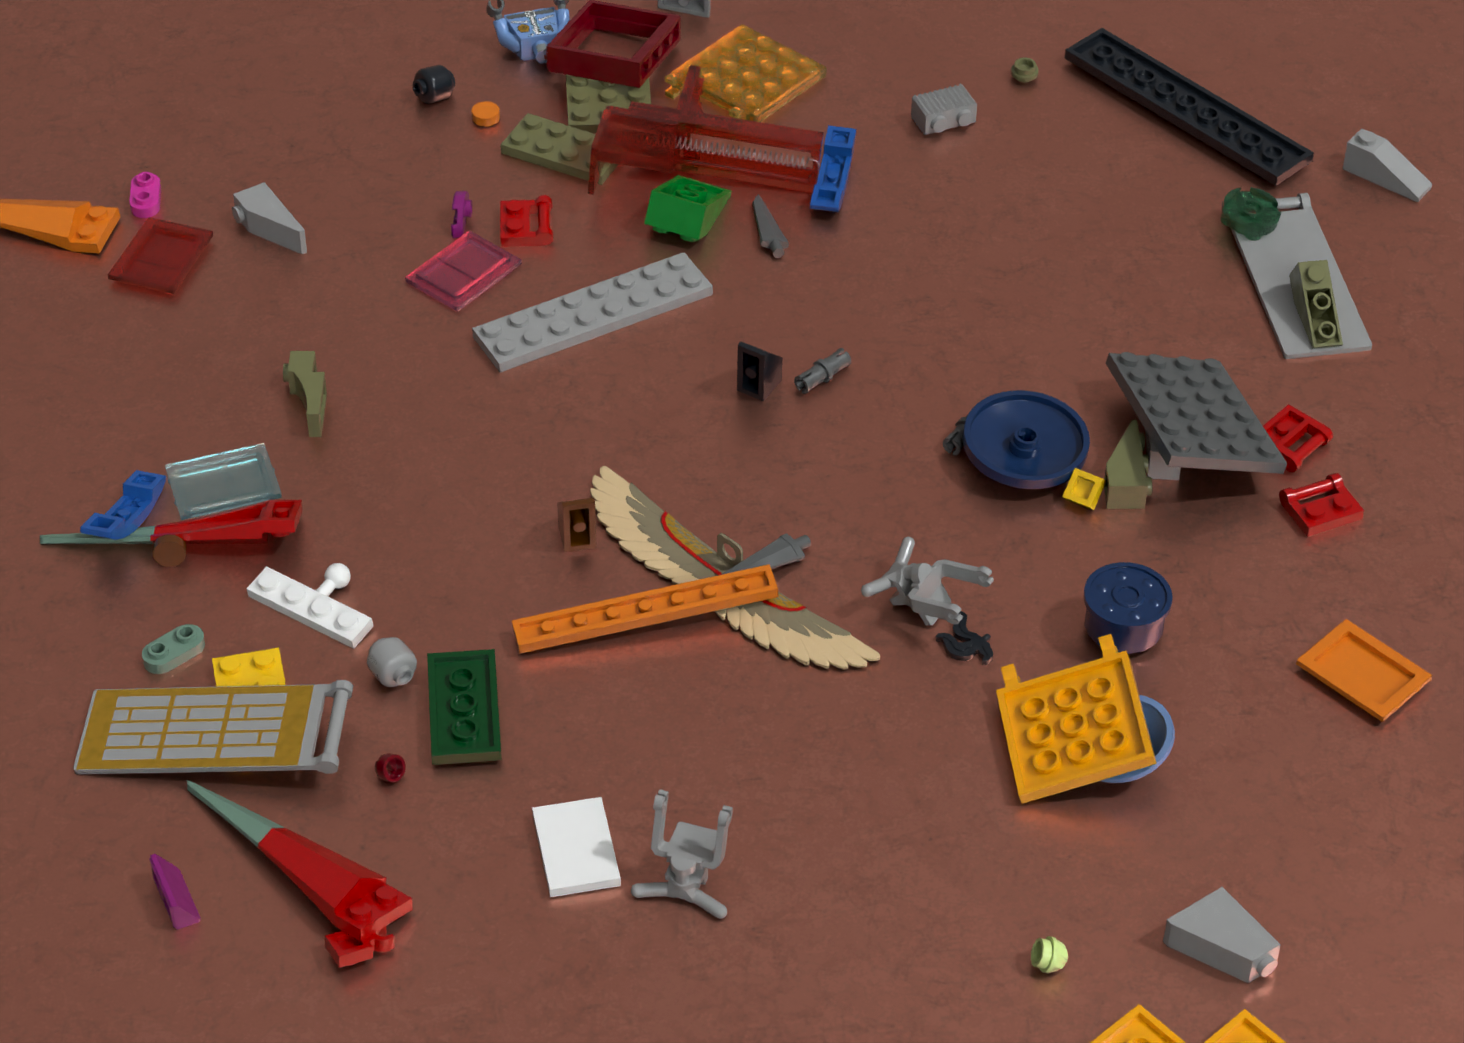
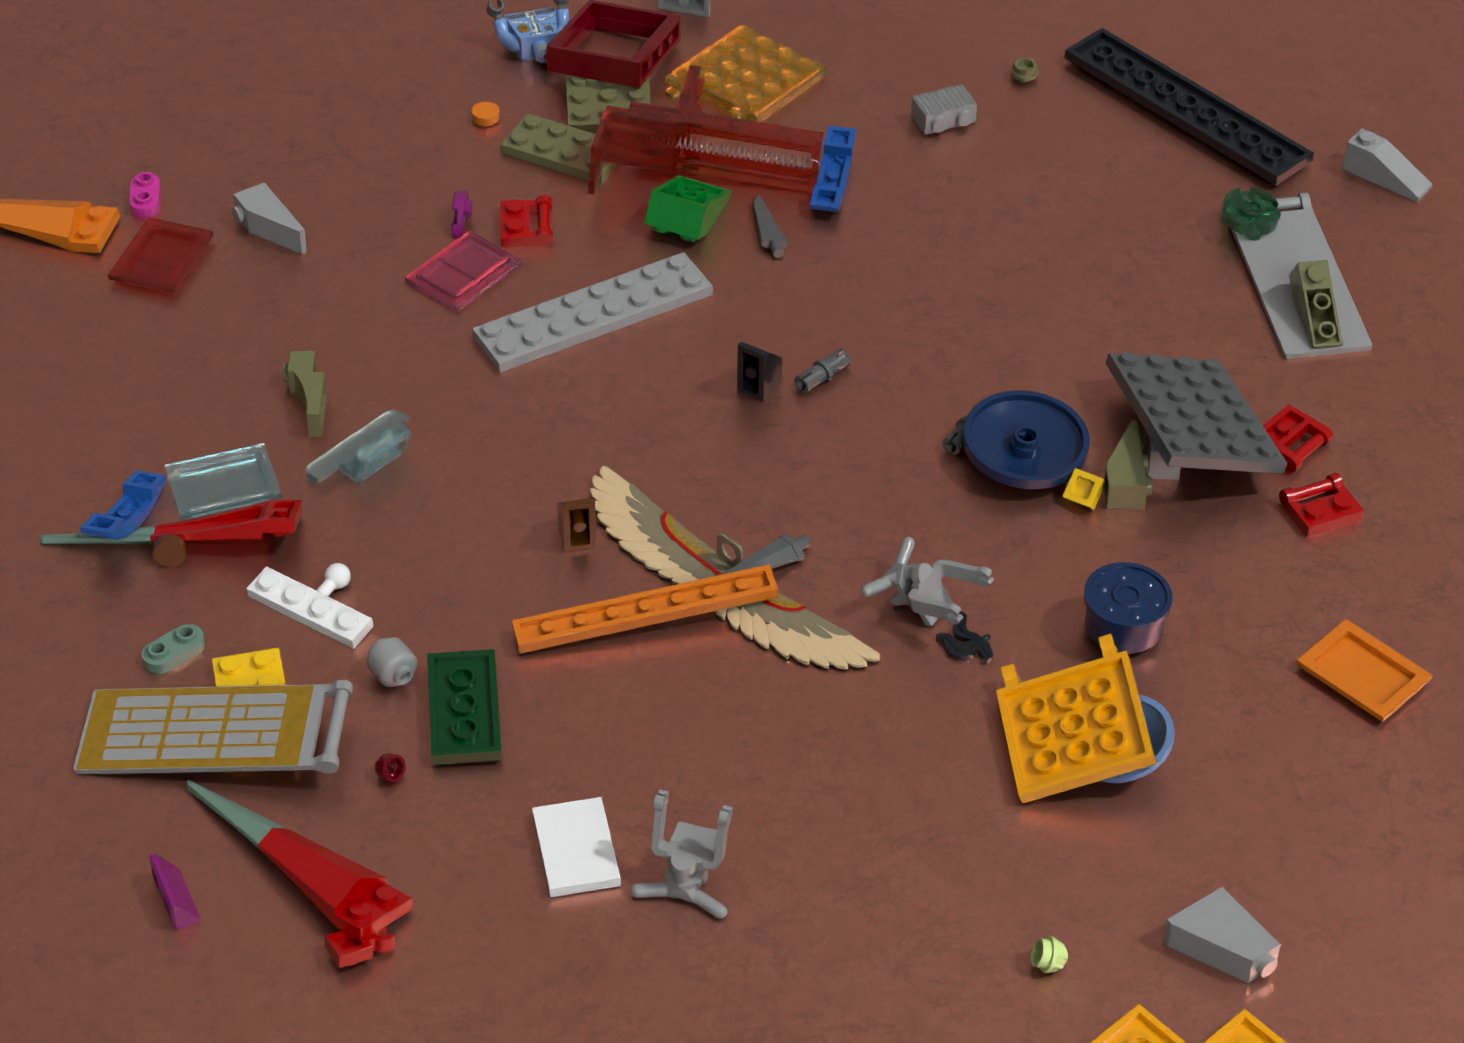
(364, 450): none -> clear light blue plate
(433, 84): black head -> none

